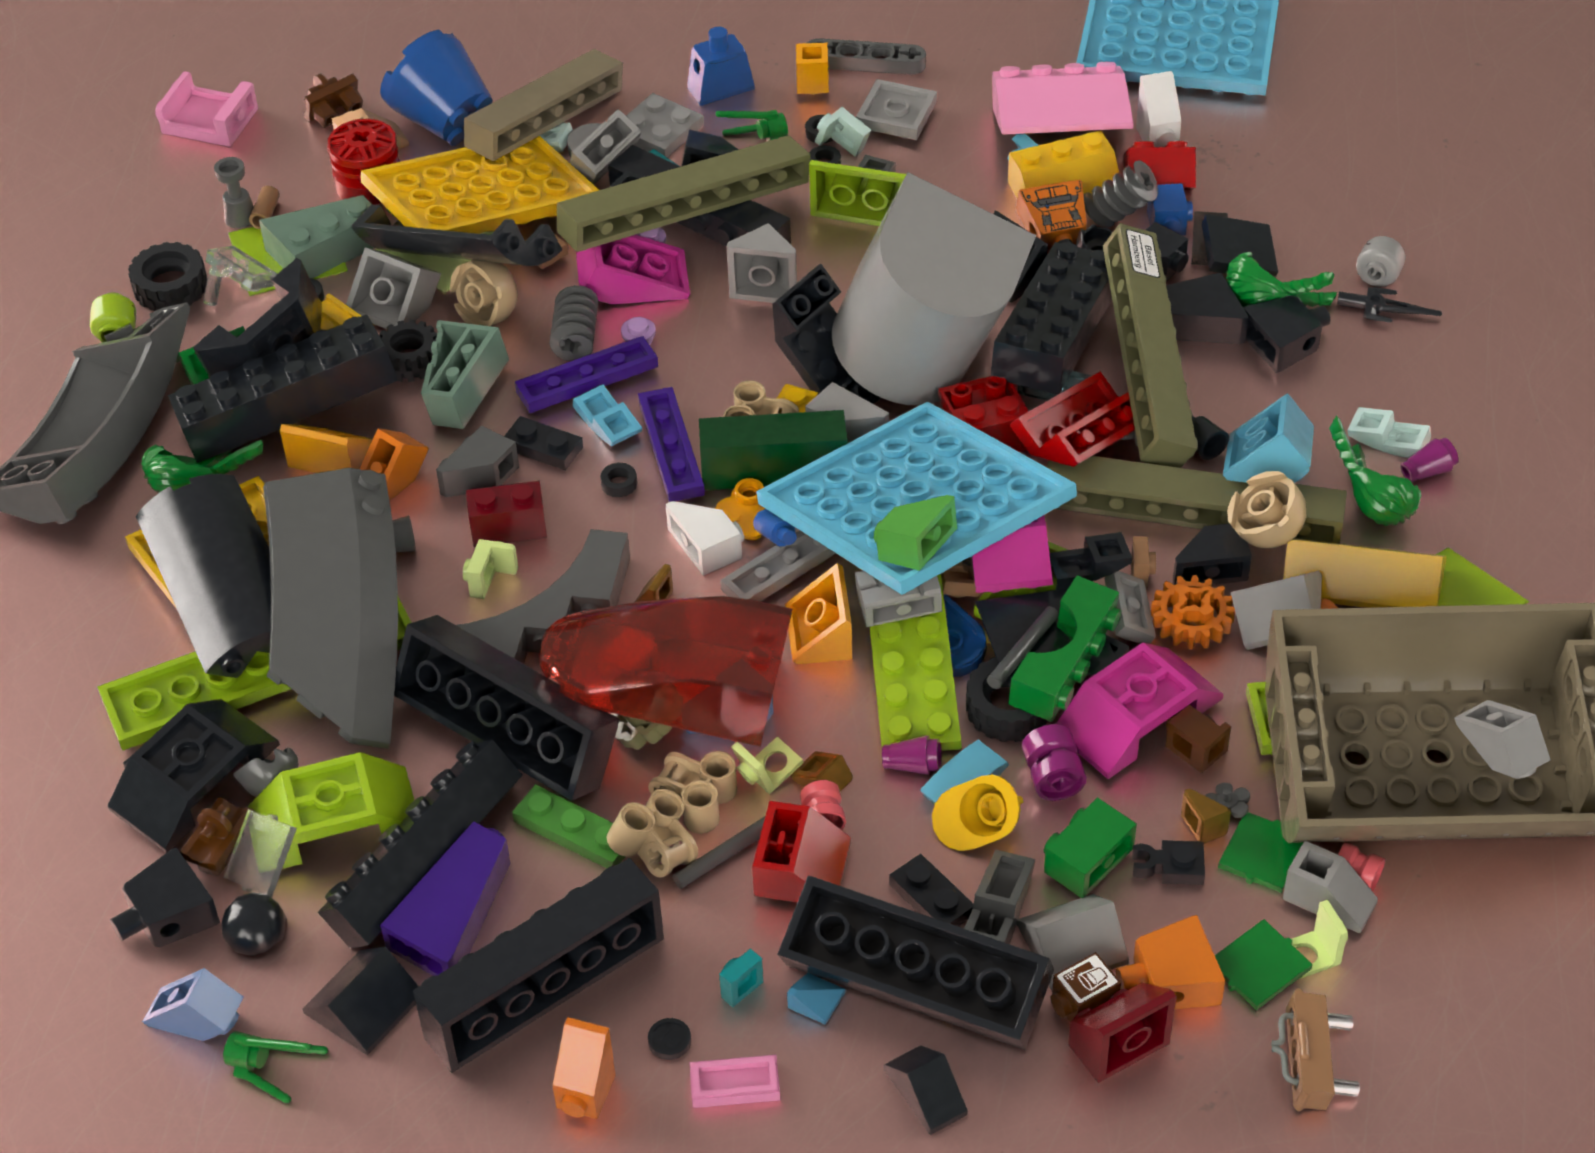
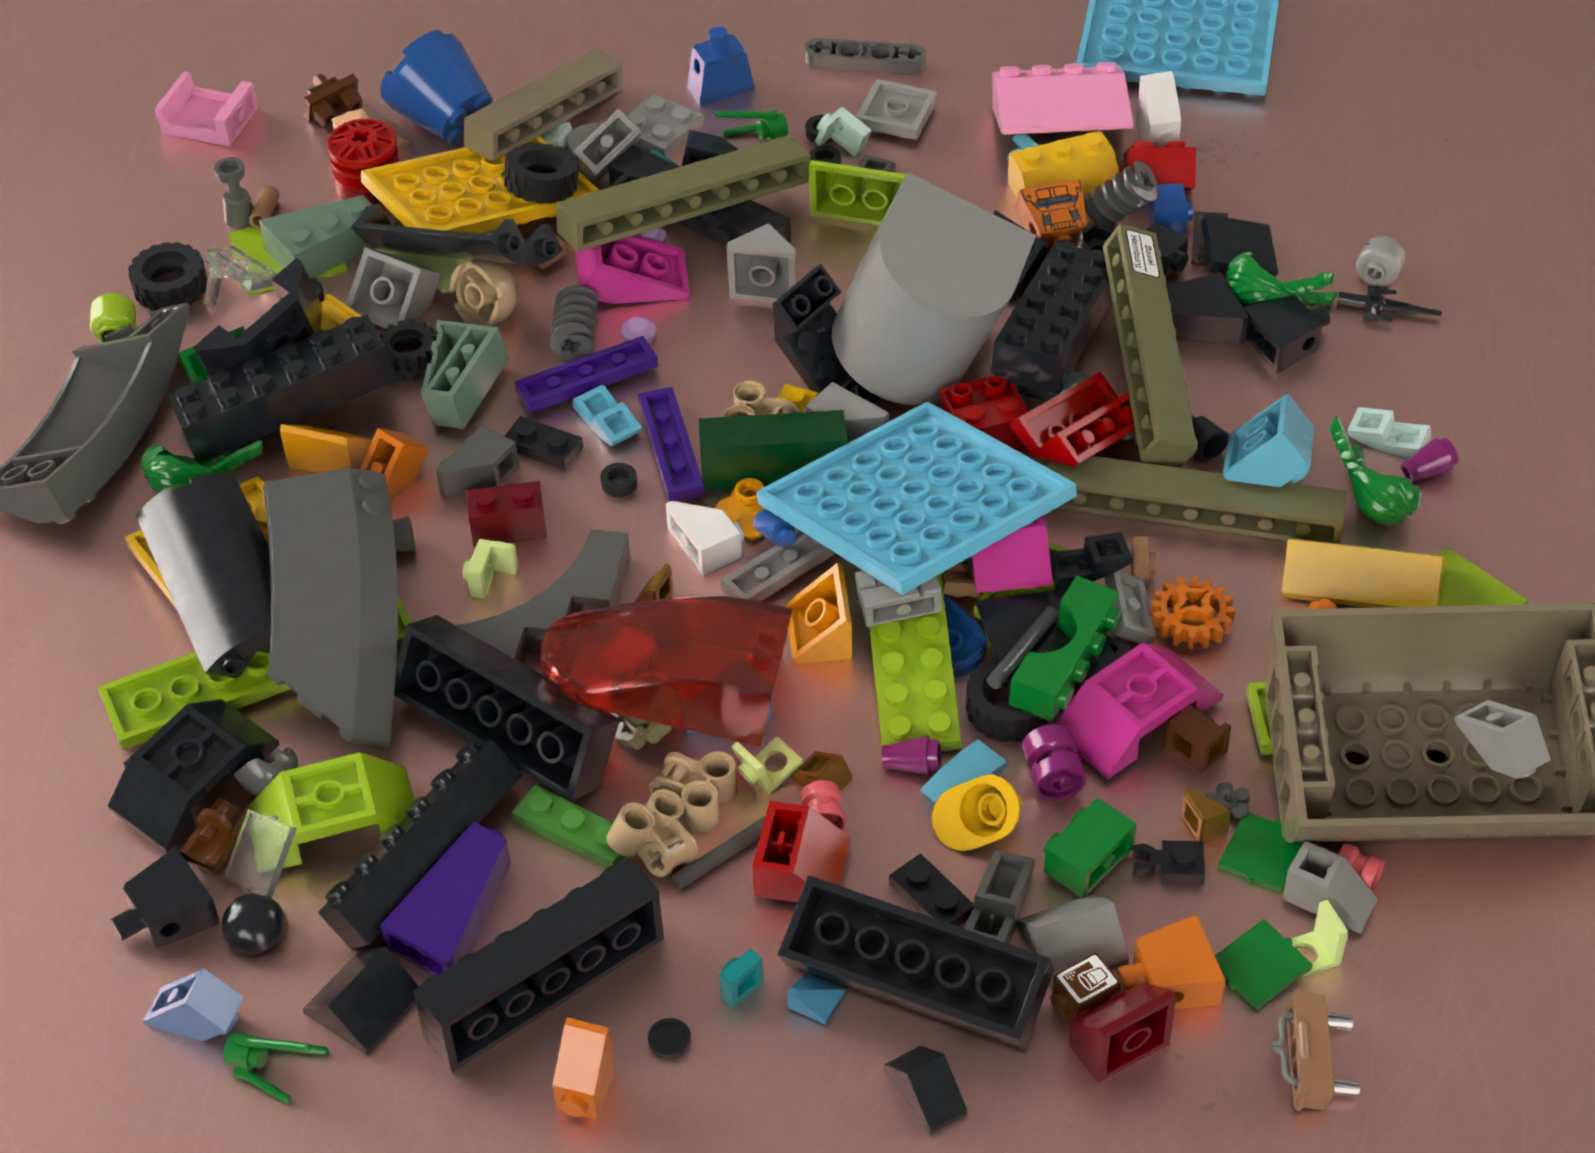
(541, 173): none -> black tyre
(734, 1081): bright pink tile -> none
(812, 68): light orange brick -> none
(915, 531): bright green slope -> none
(1214, 554): black slope -> none
(1256, 604): light grey slope -> none
(1268, 510): tan cylinder -> none

